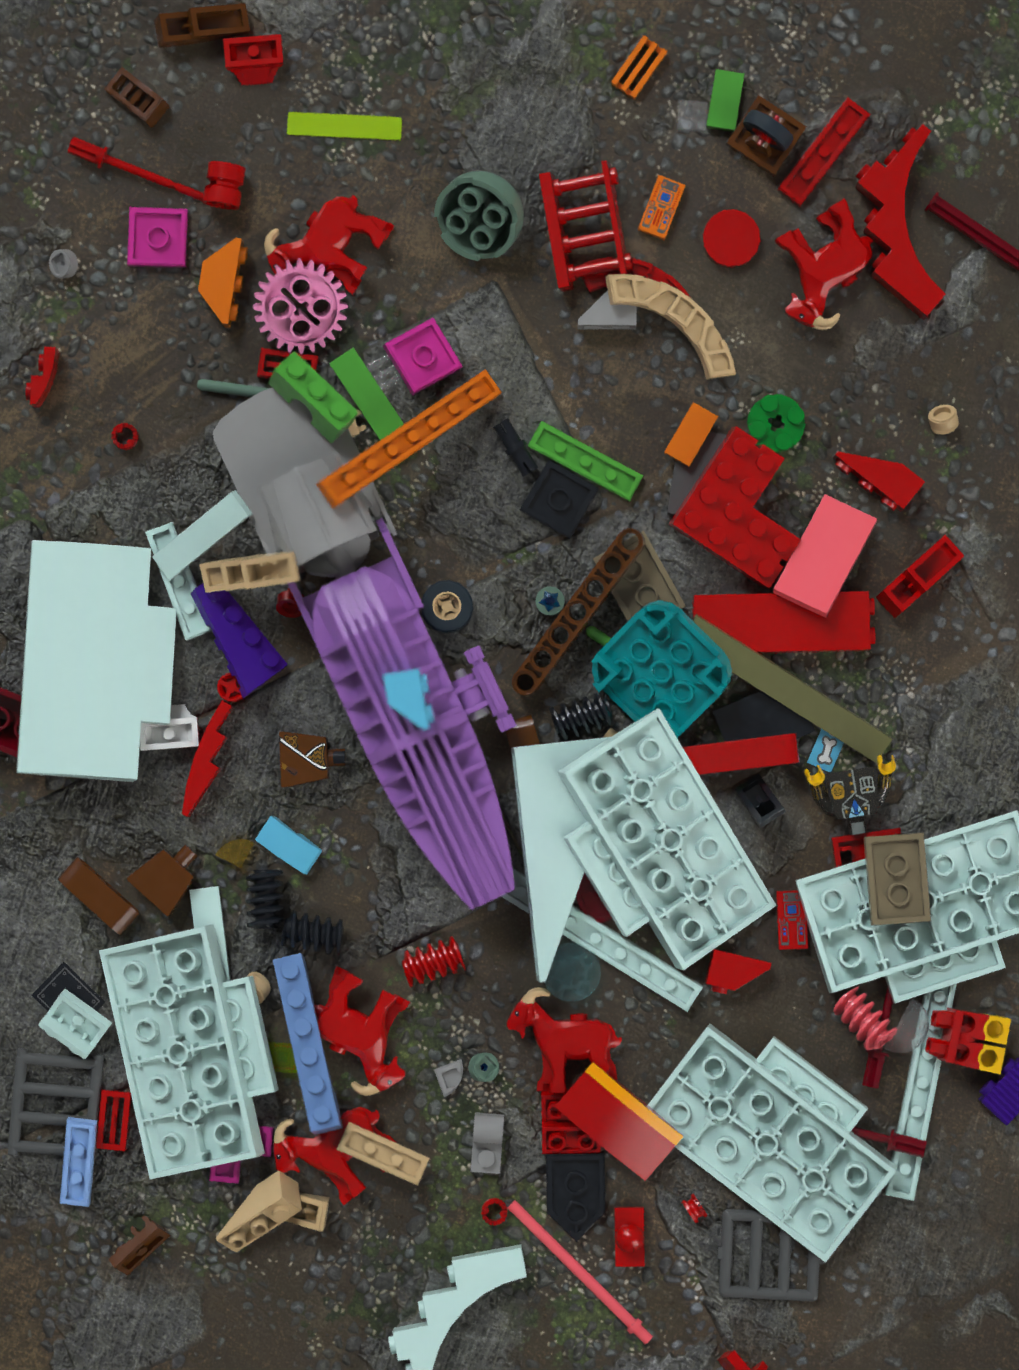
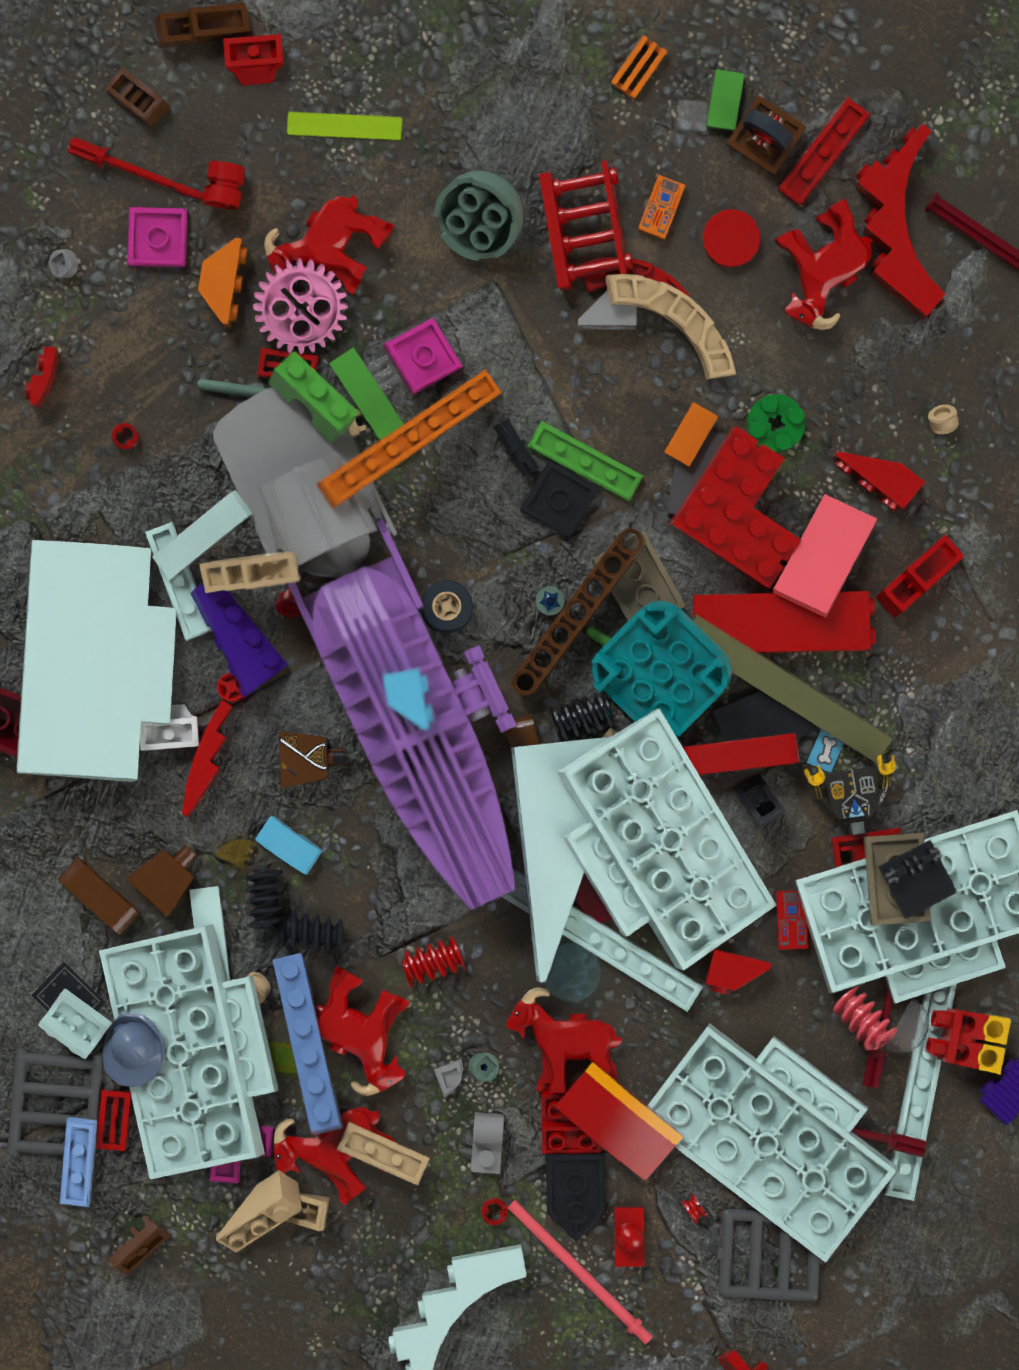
(133, 1050): none -> sand blue hat
(917, 879): none -> black hinge

